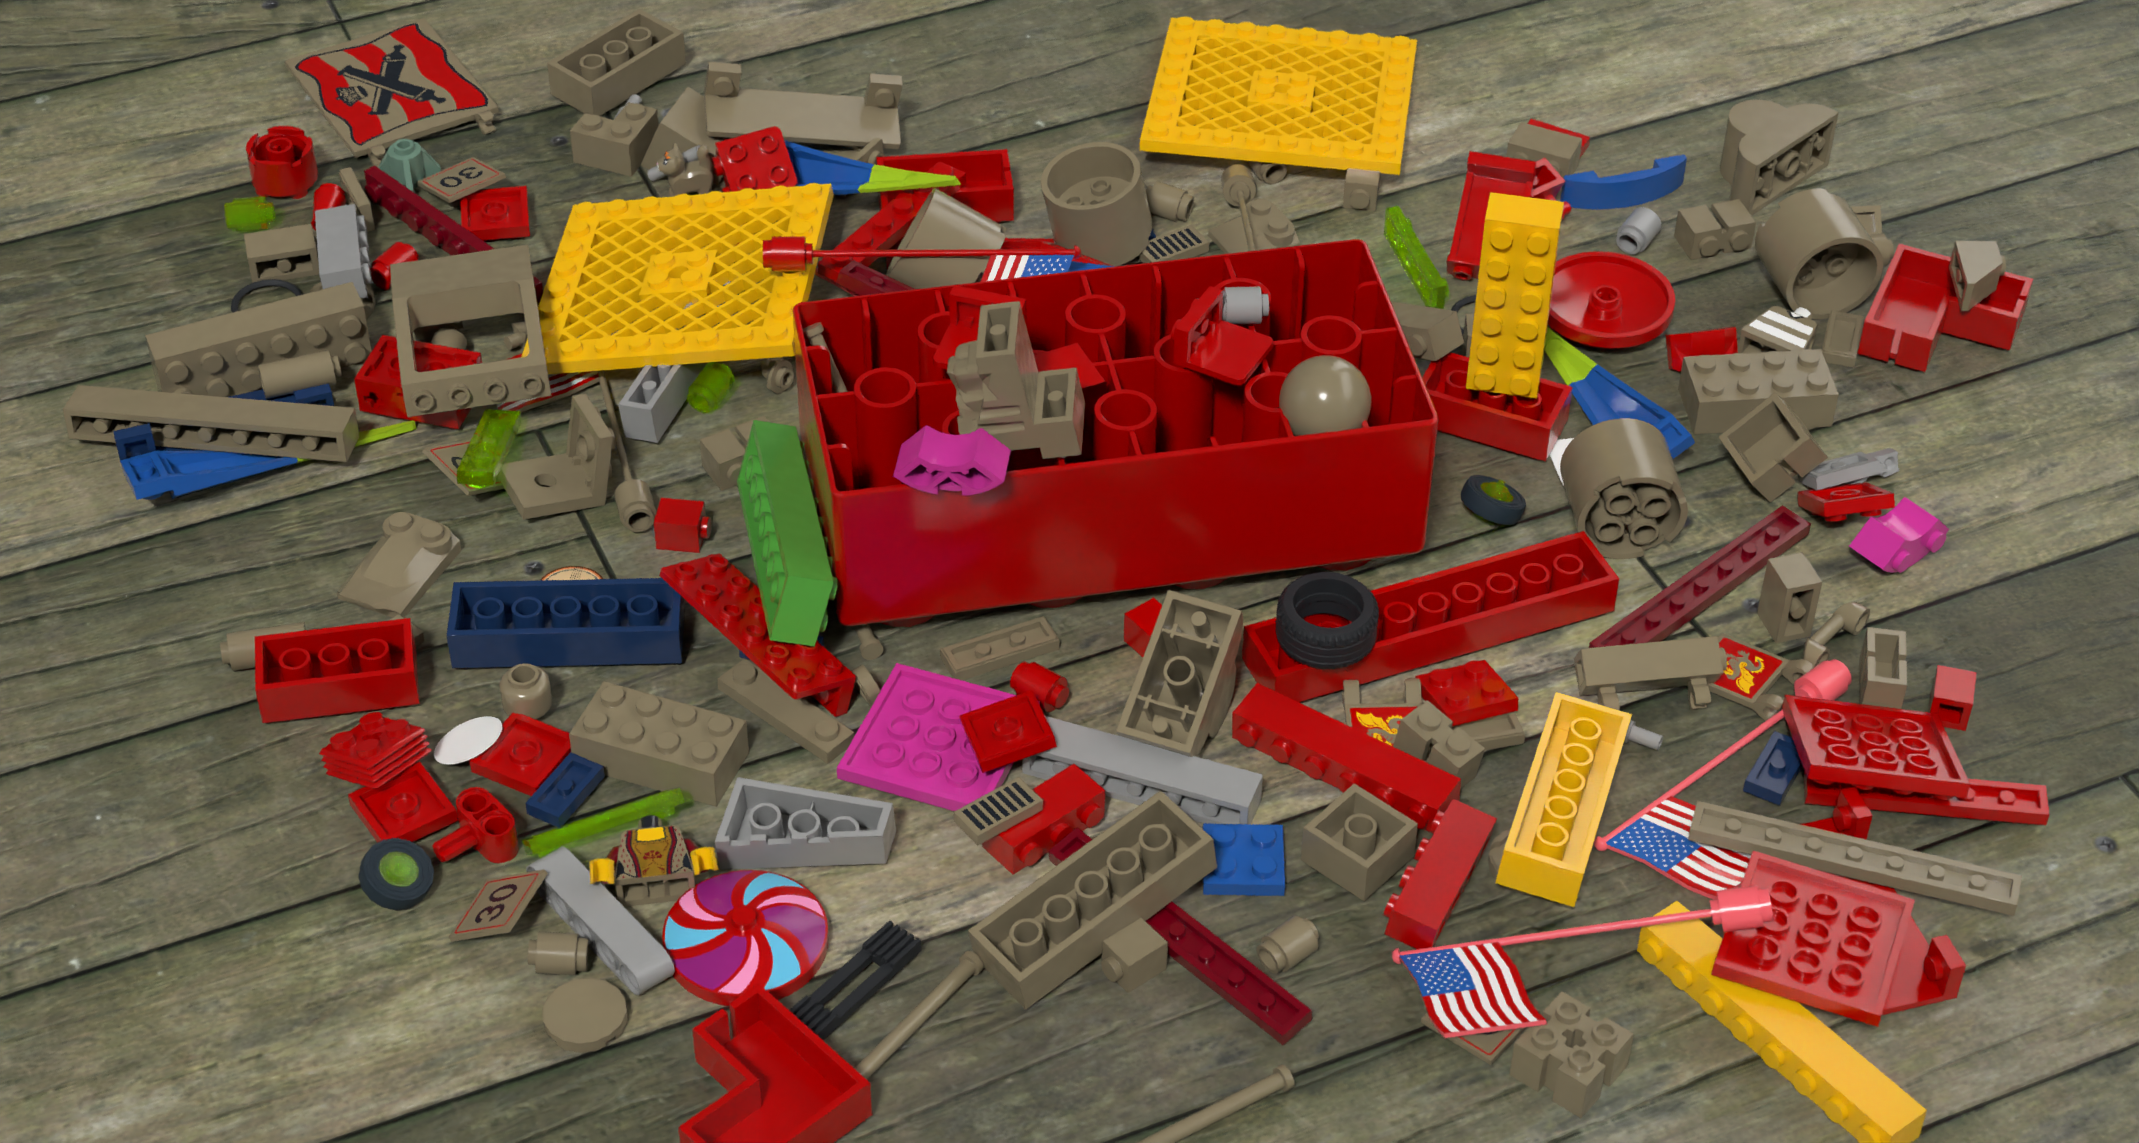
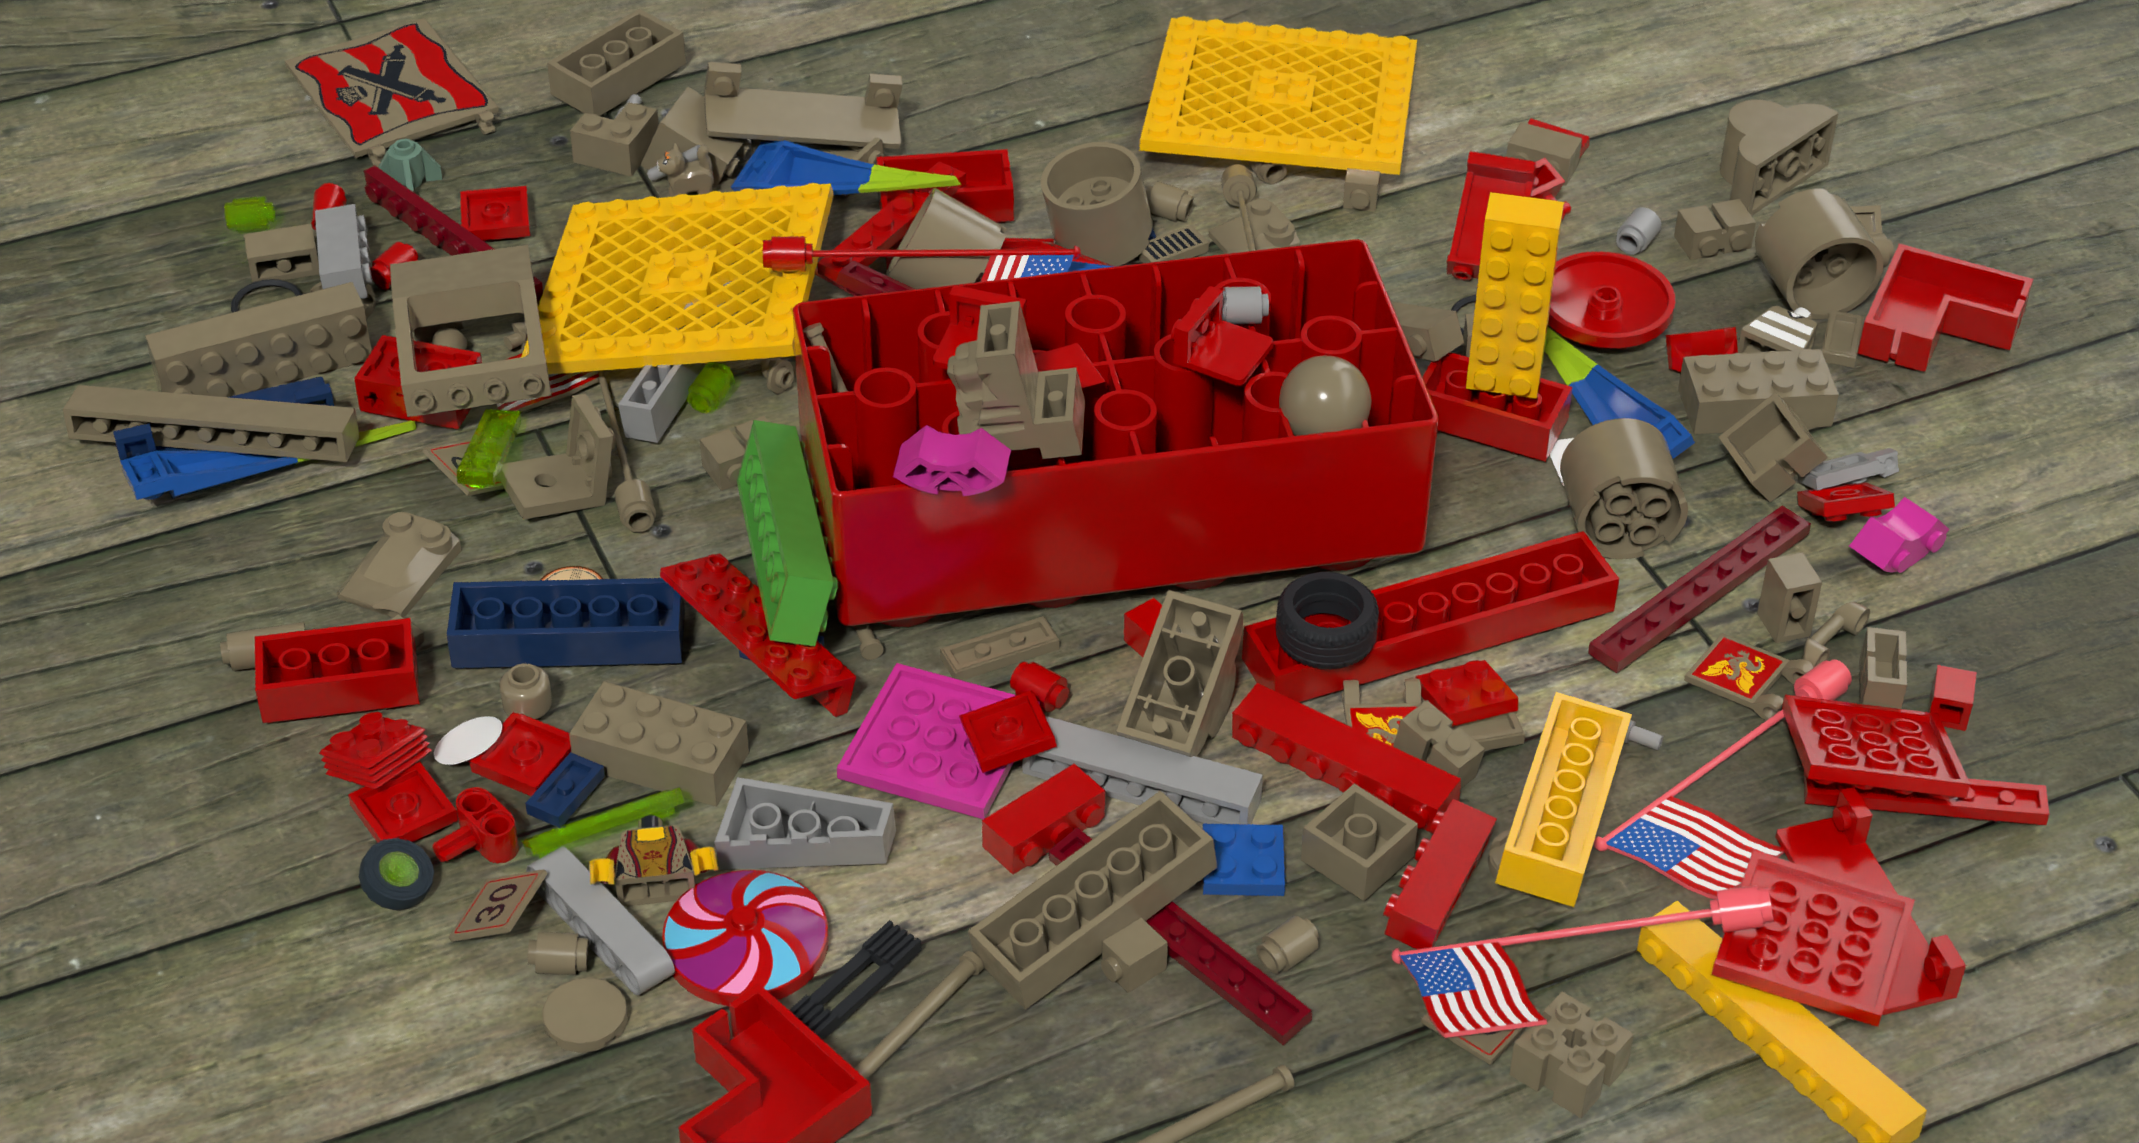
(282, 162): red brick -> none
(298, 373): dark tan brick -> none
(355, 195): dark tan tile -> none
(461, 179): dark tan piece -> none
(681, 525): red brick -> none
(754, 161): red bracket -> none
(793, 717): dark tan plate -> none
(866, 684): dark tan tile -> none
(998, 810): dark tan tile -> none
(1414, 259): clear neon green plate -> none
(1493, 499): black wheel -> none
(1624, 190): blue slope -> none
(1651, 666): dark tan brick -> none
(1774, 769): dark blue plate -> none
(1857, 858): dark tan plate -> none
(1975, 271): dark tan slope -> none

